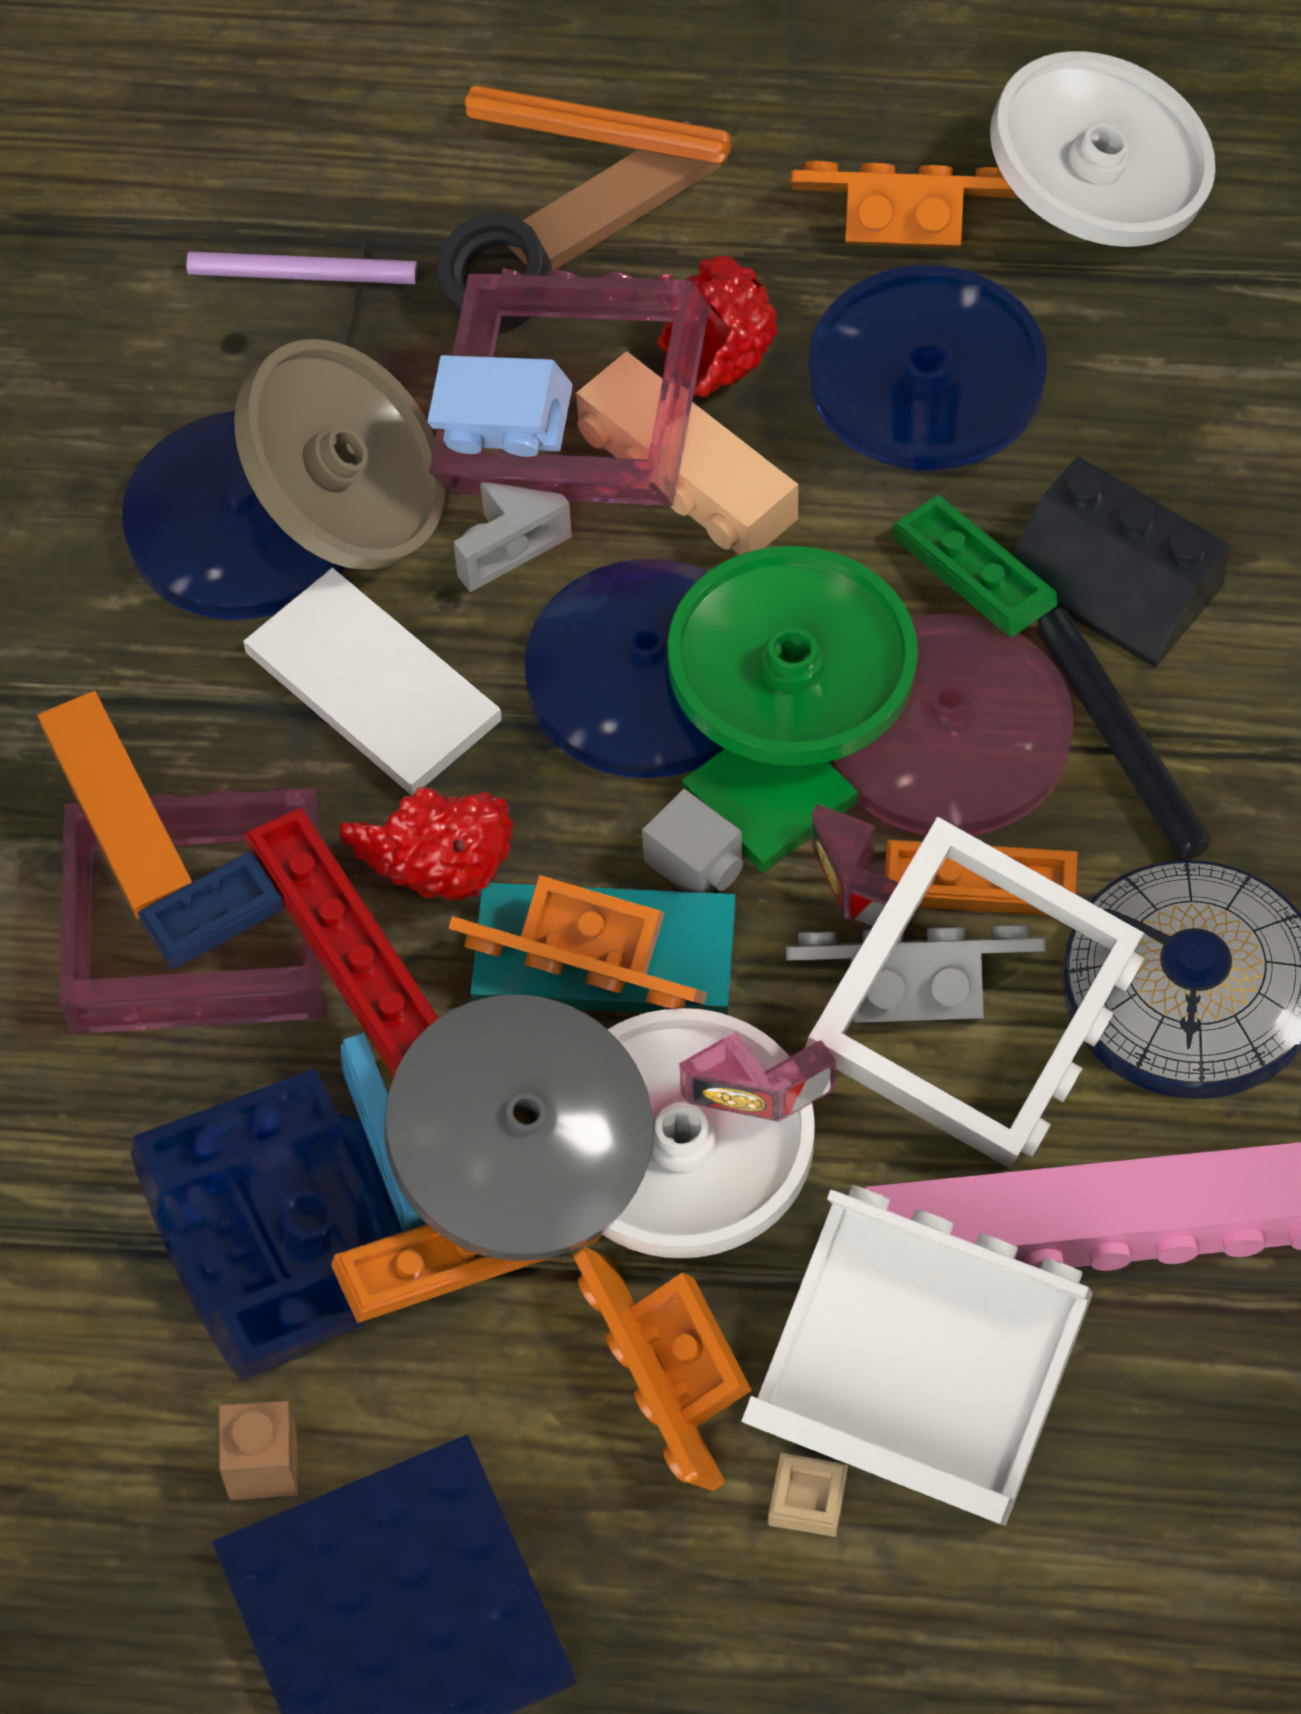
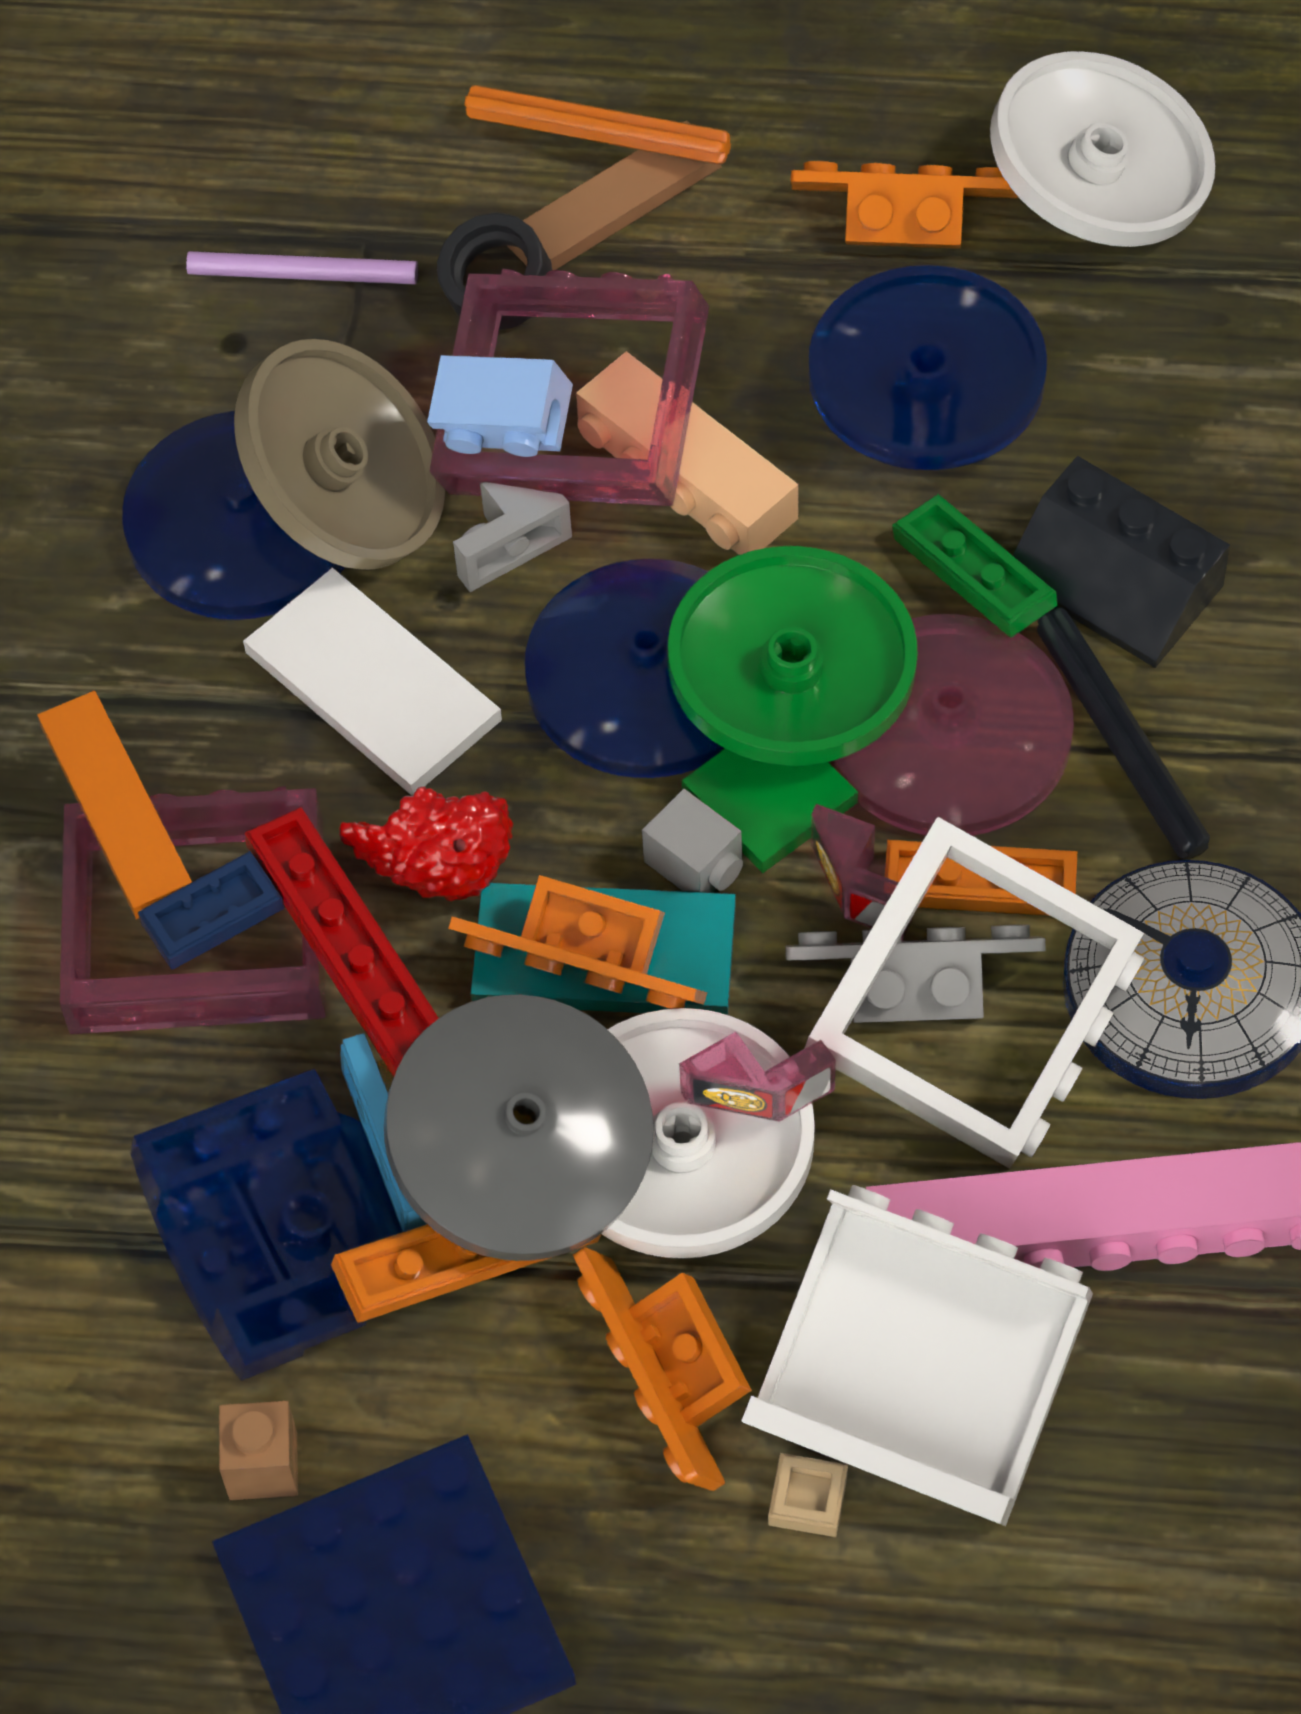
(737, 324): red piece -> none

